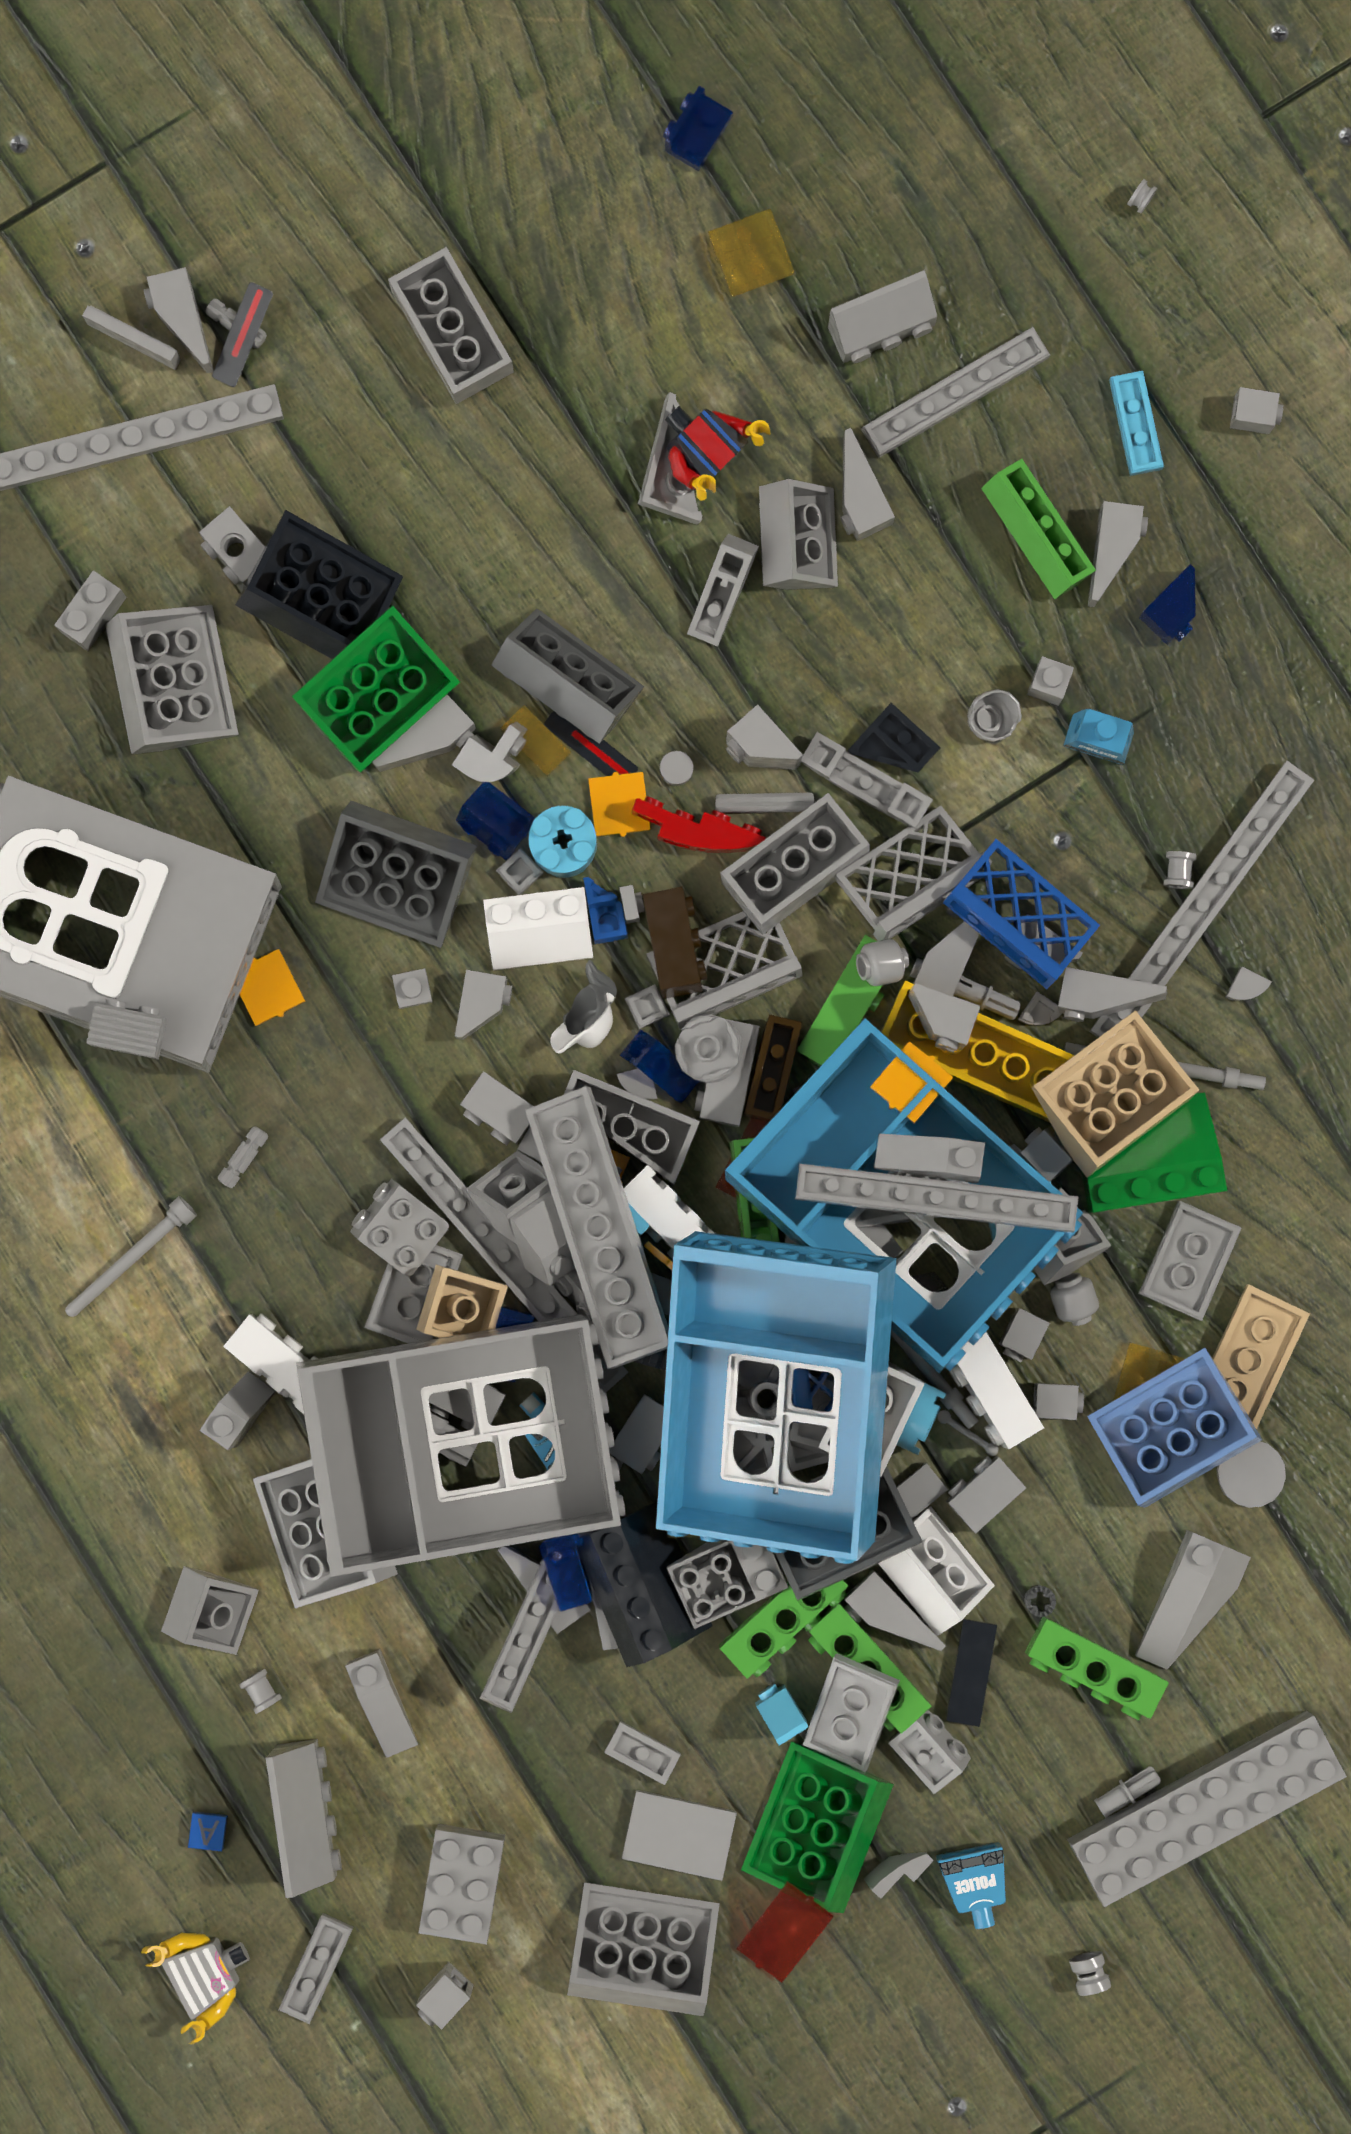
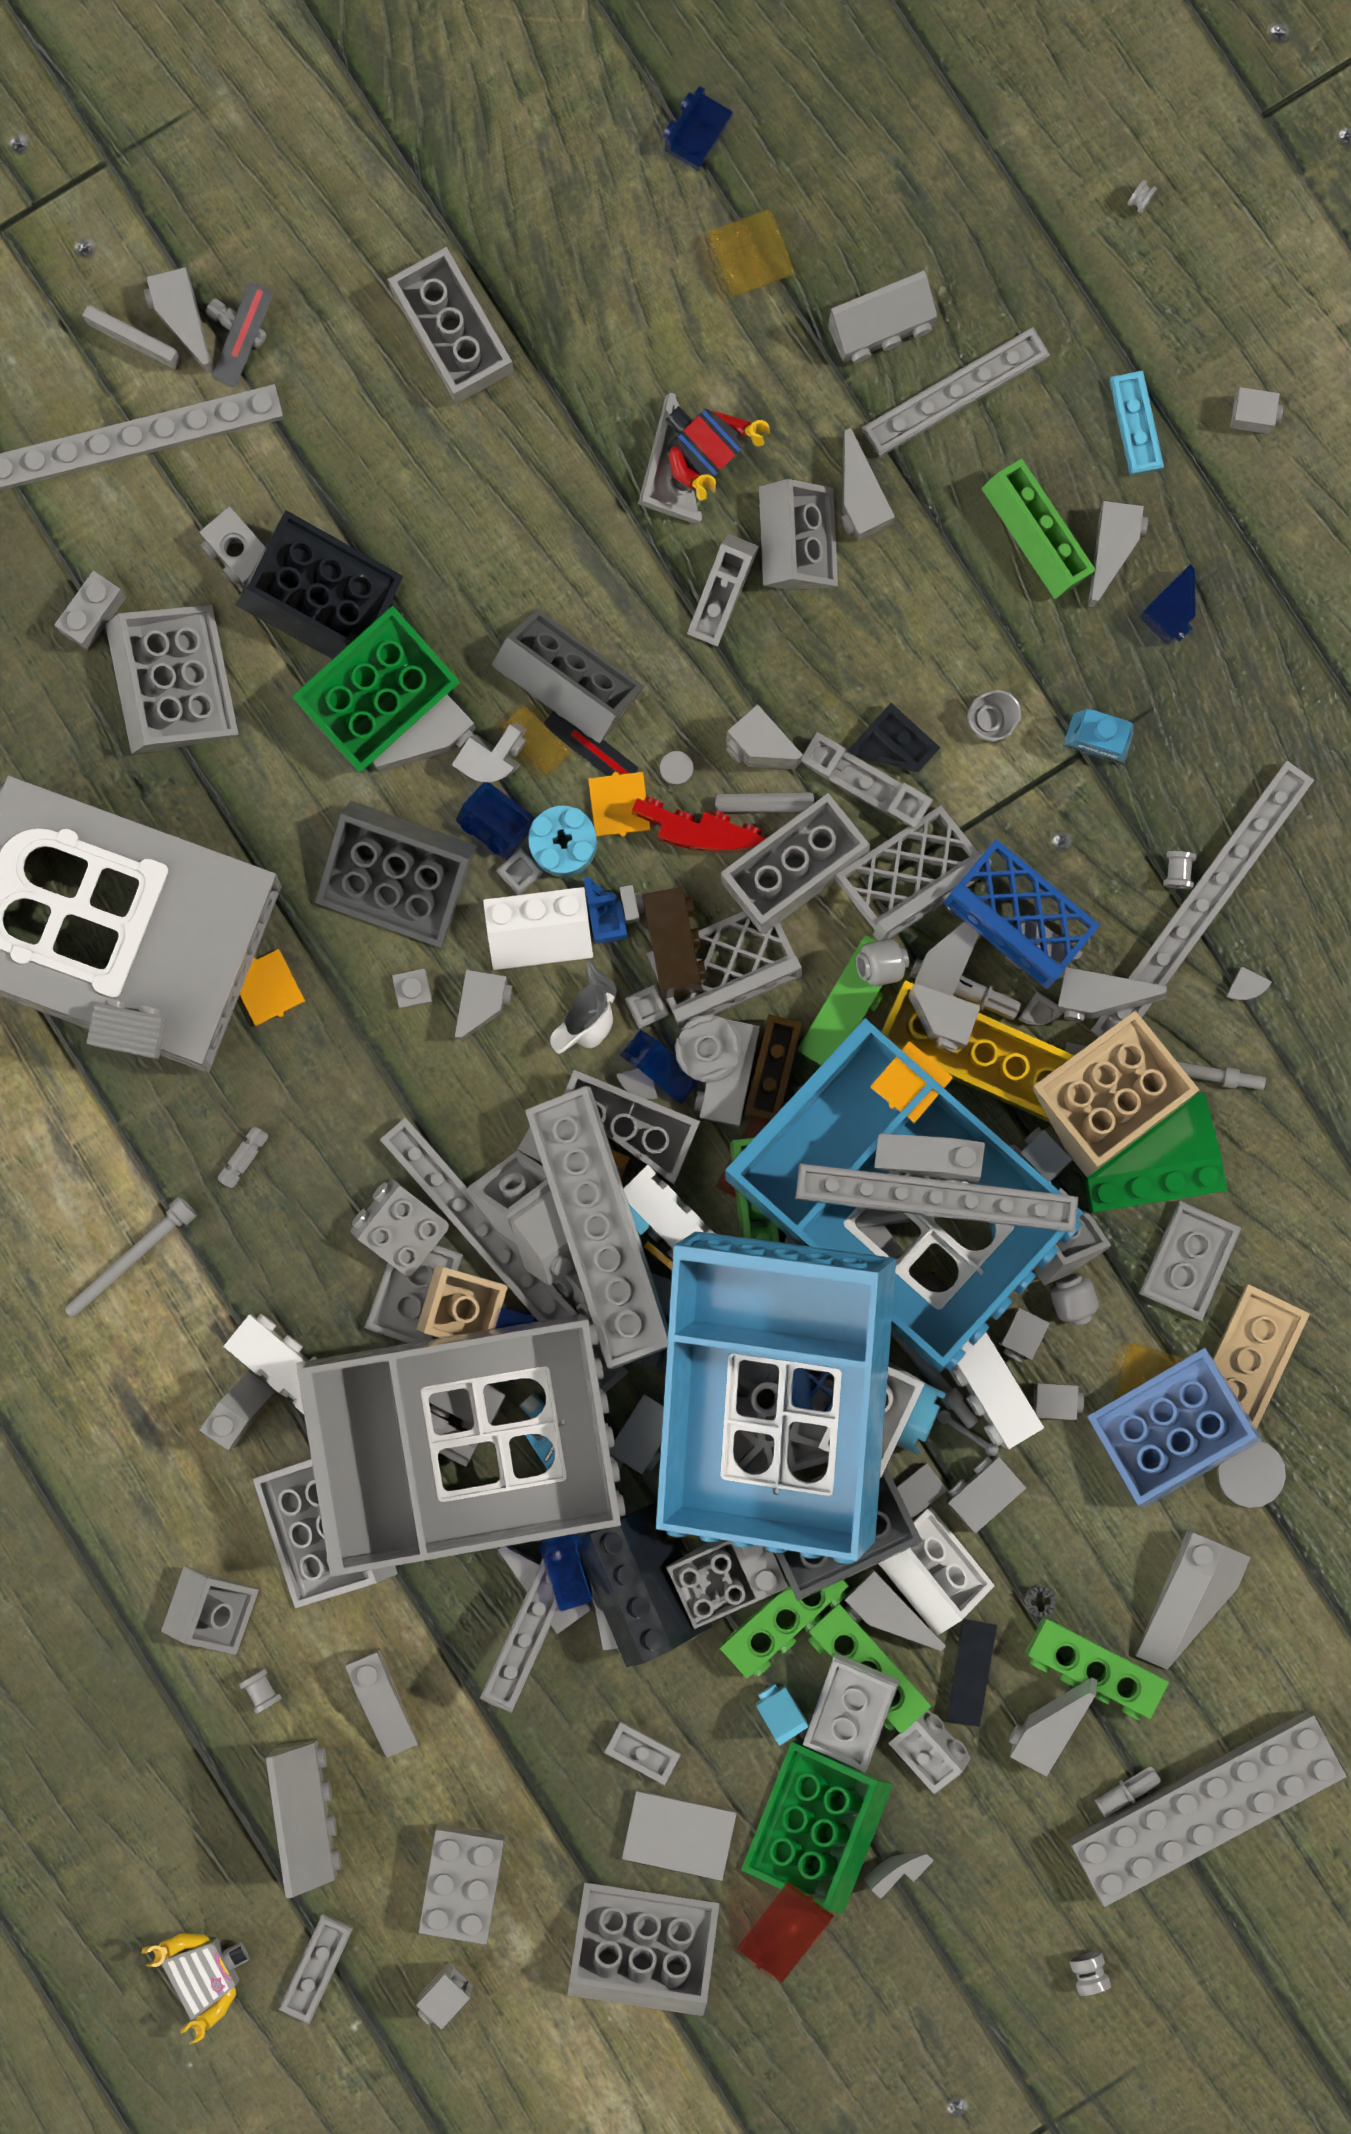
(207, 1831): blue tile -> none
(497, 1107): light grey brick -> none
(975, 1880): dark azure torso -> none
(1050, 681): light grey brick -> none
(1050, 1728): none -> light grey slope

